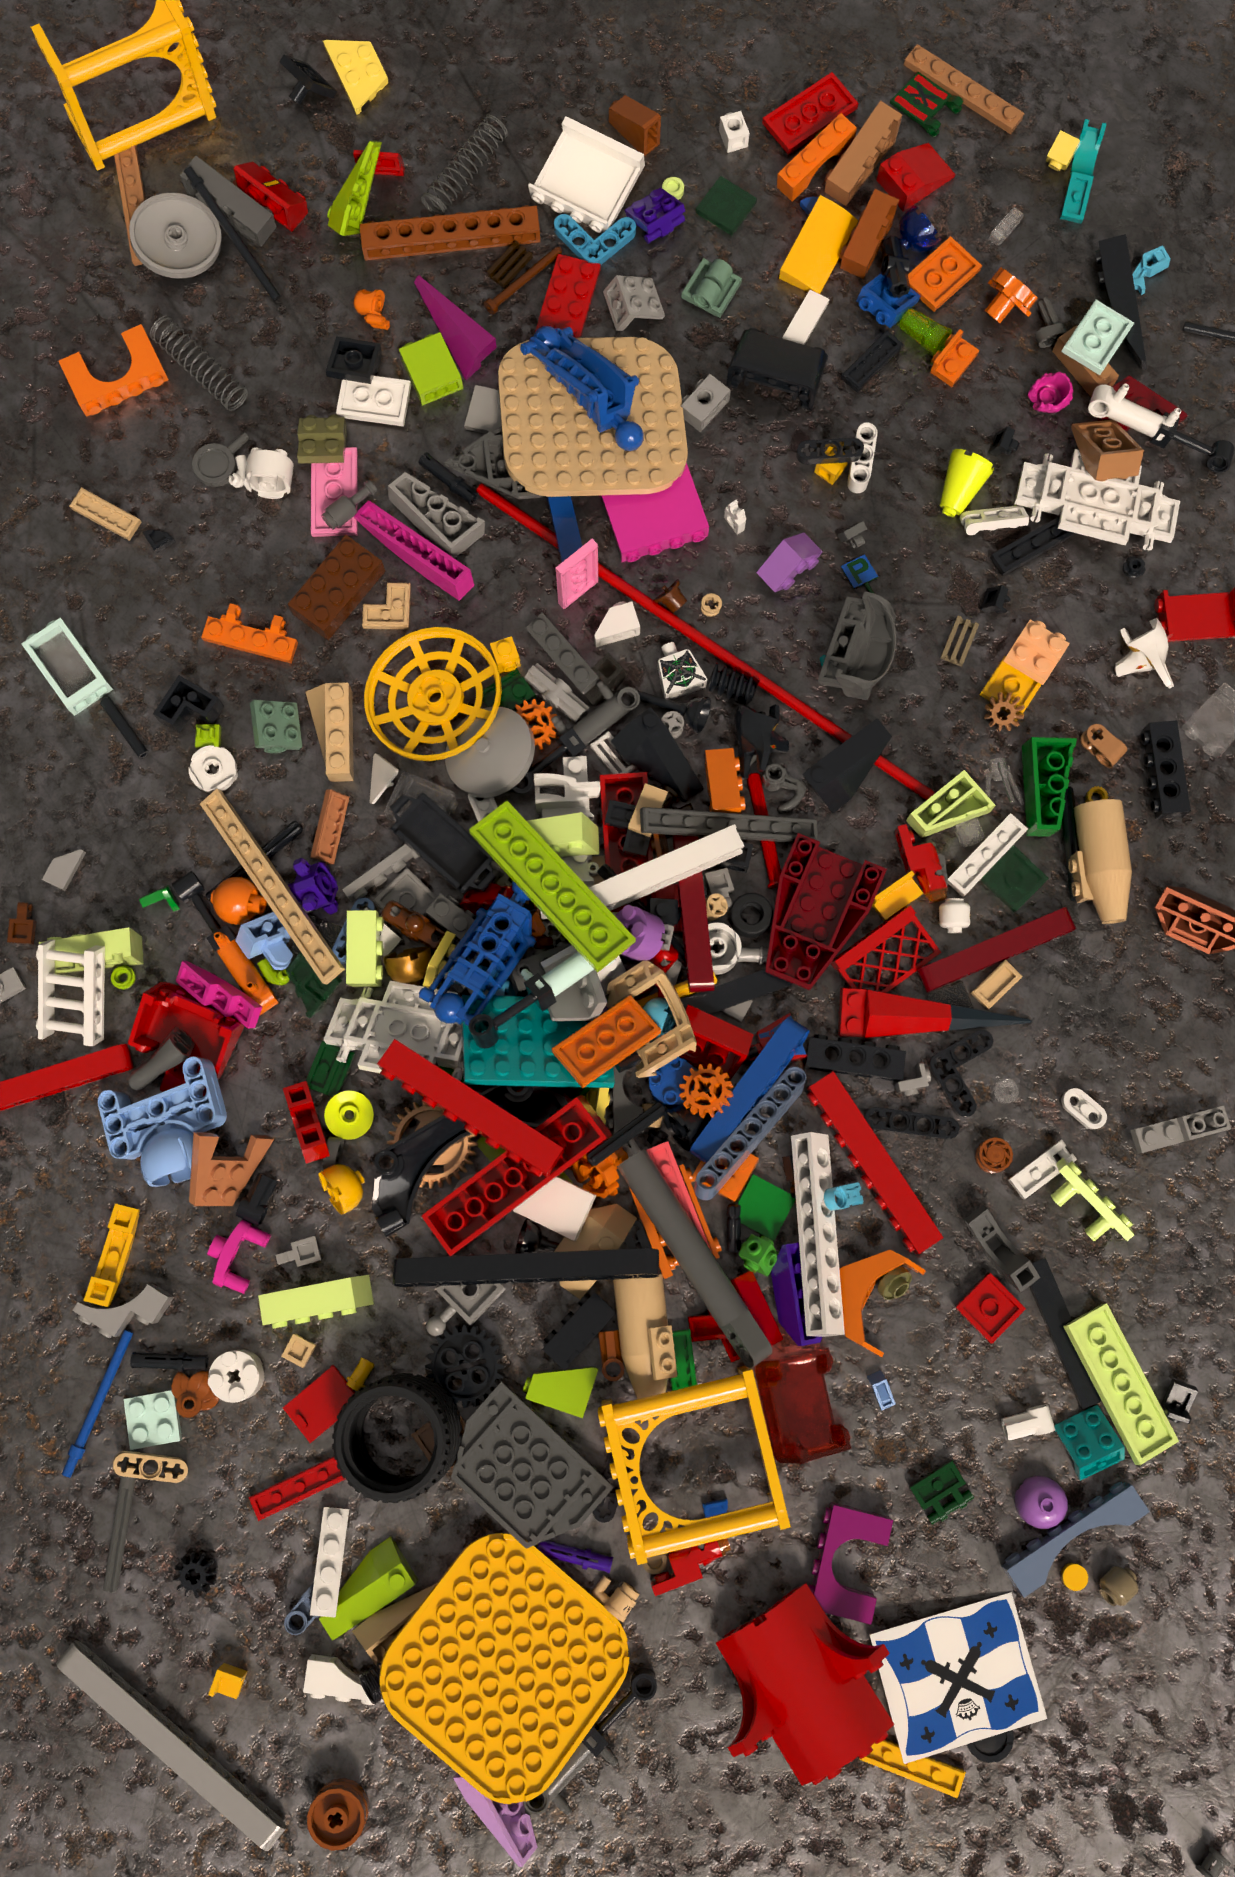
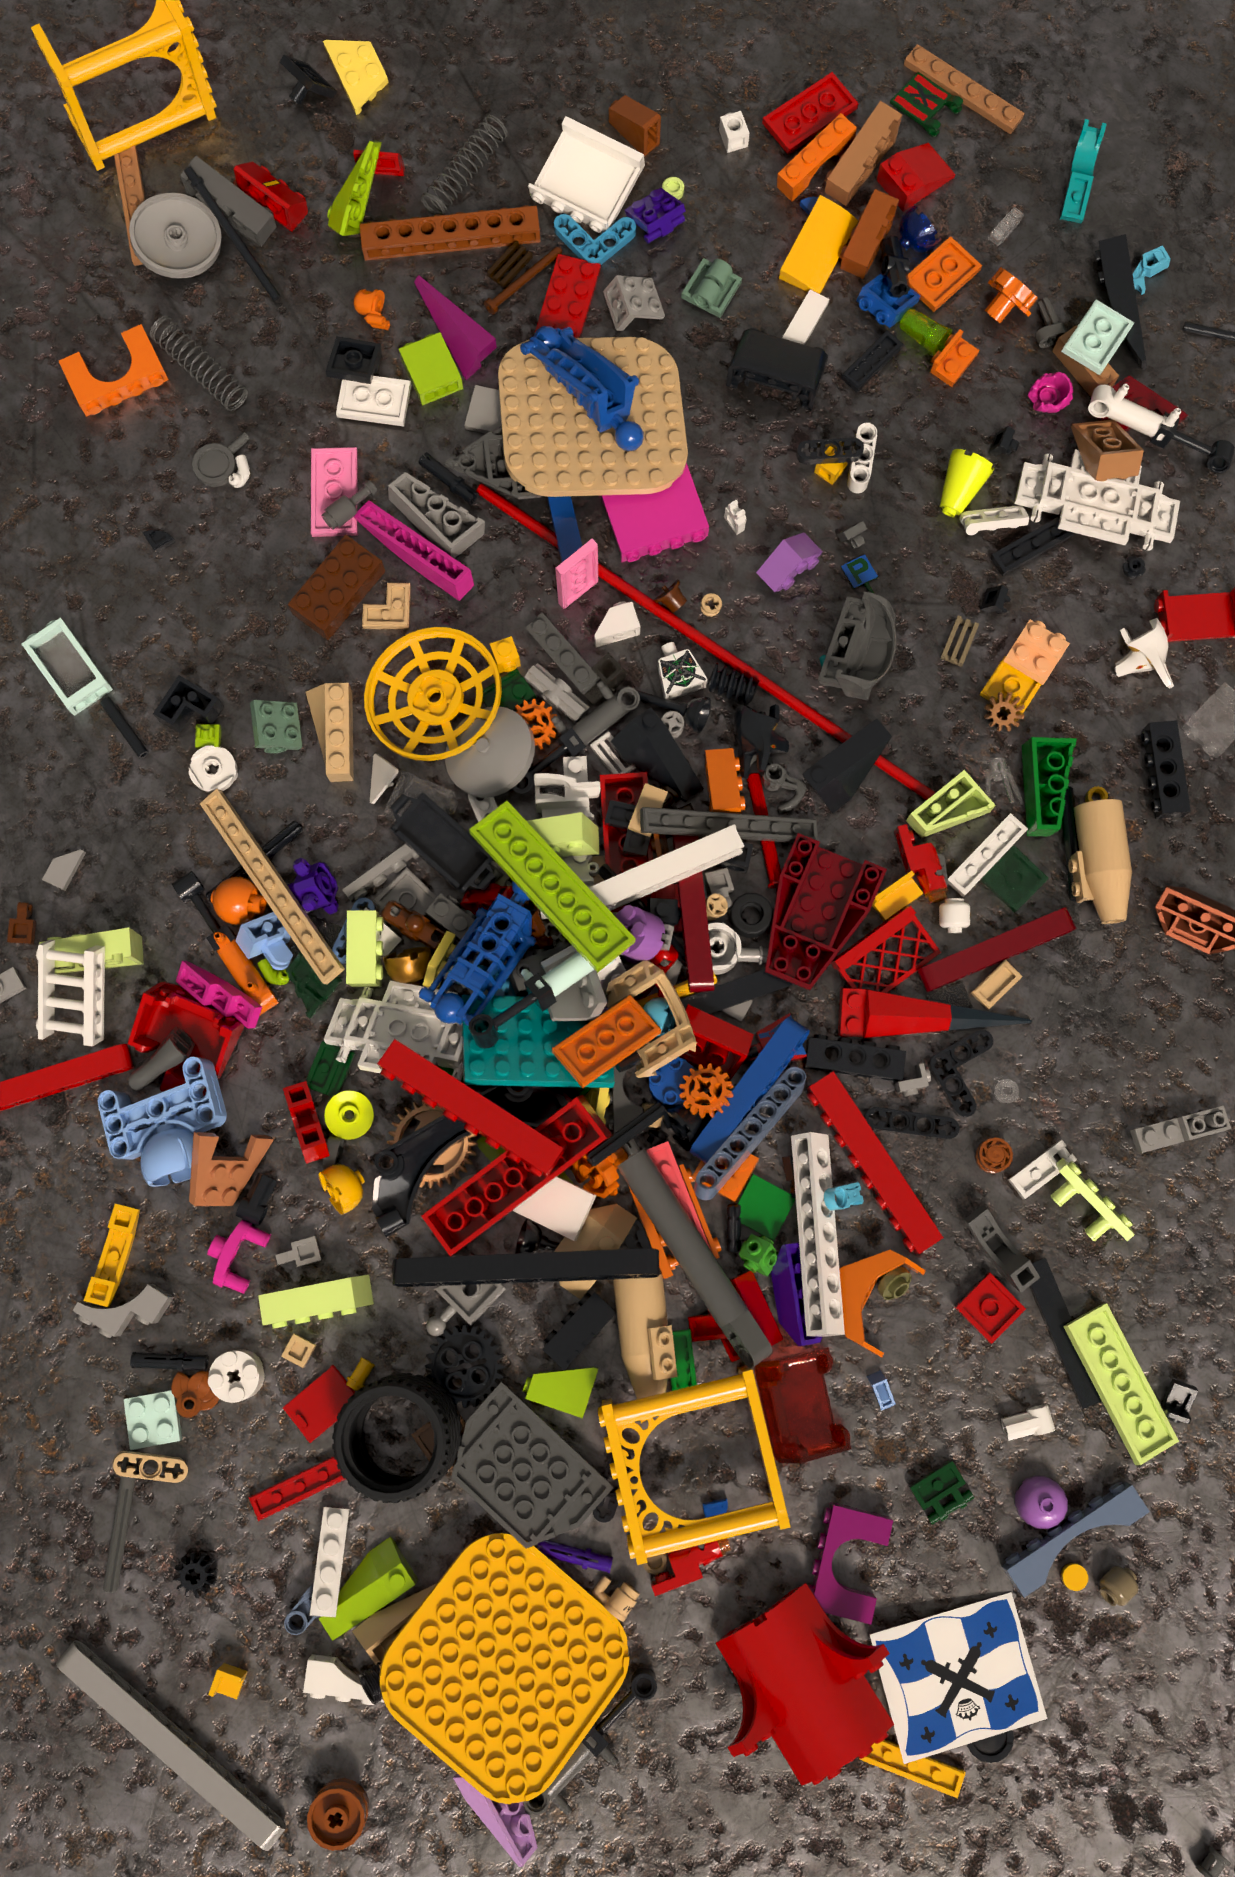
(77, 1450): blue bar -> none
(105, 514): tan plate -> none
(118, 972): lime plate -> none
(157, 895): green tile -> none
(231, 633): orange hinge -> none
(269, 473): white brick -> none
(321, 439): olive plate -> none
(329, 827): nougat plate -> none
(610, 1352): dark orange piece -> none
(700, 414): light grey brick -> none
(726, 205): clear green tile -> none
(969, 832): clear plate -> none
(1062, 151): light yellow brick -> none
(1084, 1106): white plate -> none
(1090, 1442): teal bracket -> none
(1105, 746): medium nougat piece -> none

